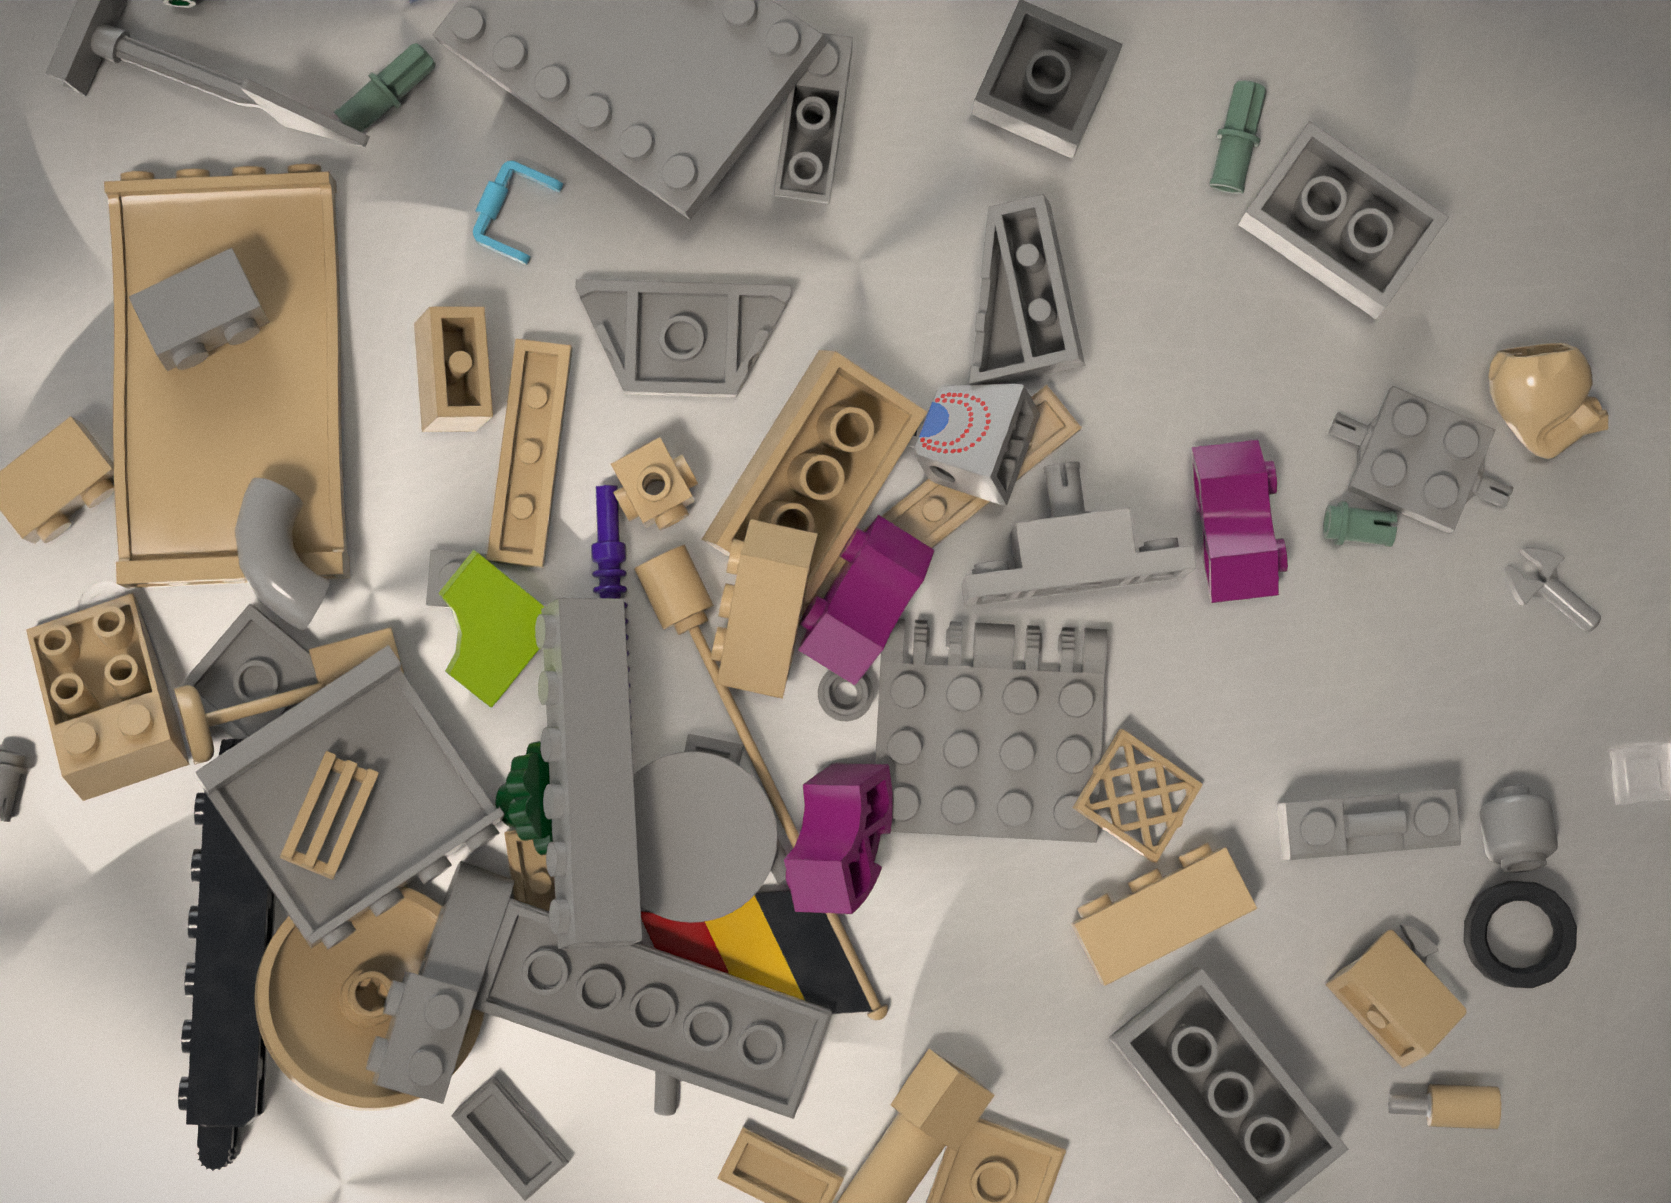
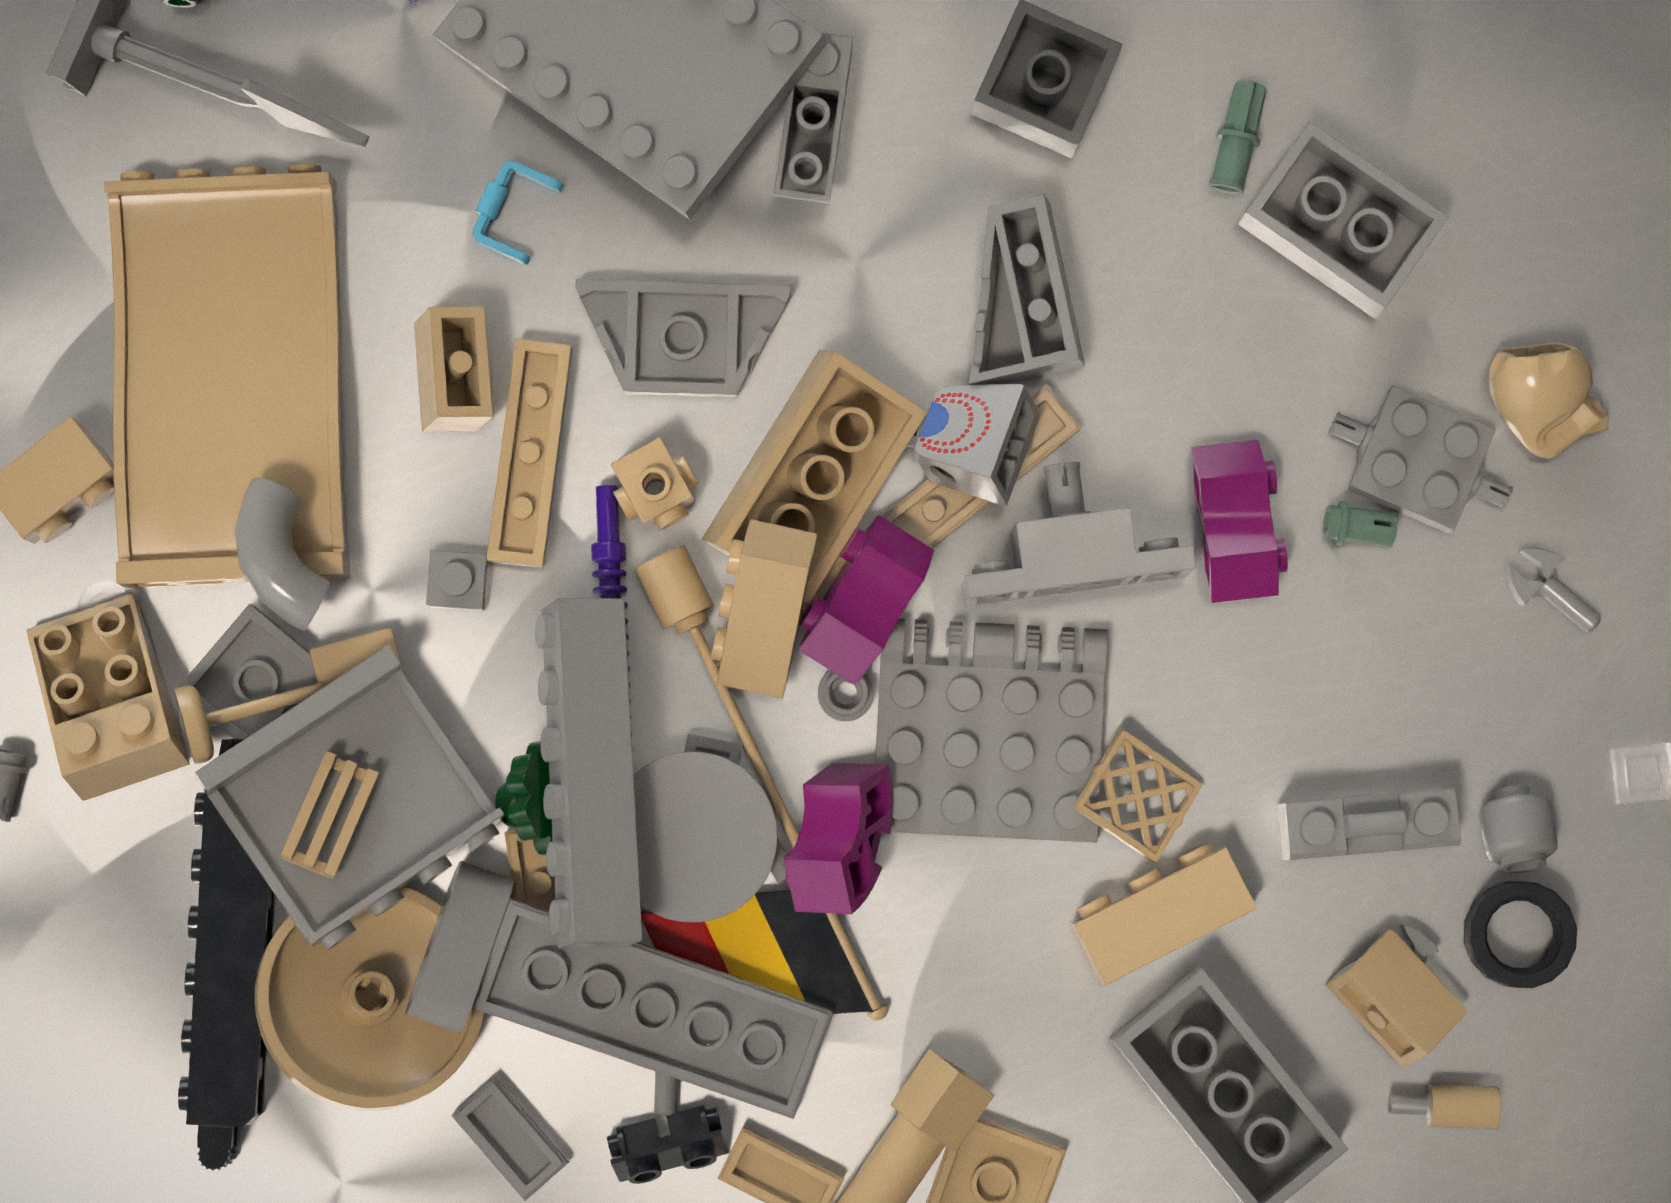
(199, 311): light grey brick -> none
(386, 88): sand green axle -> none
(421, 1036): light grey bracket -> none
(493, 628): lime tile -> none
(646, 1154): none -> black hinge

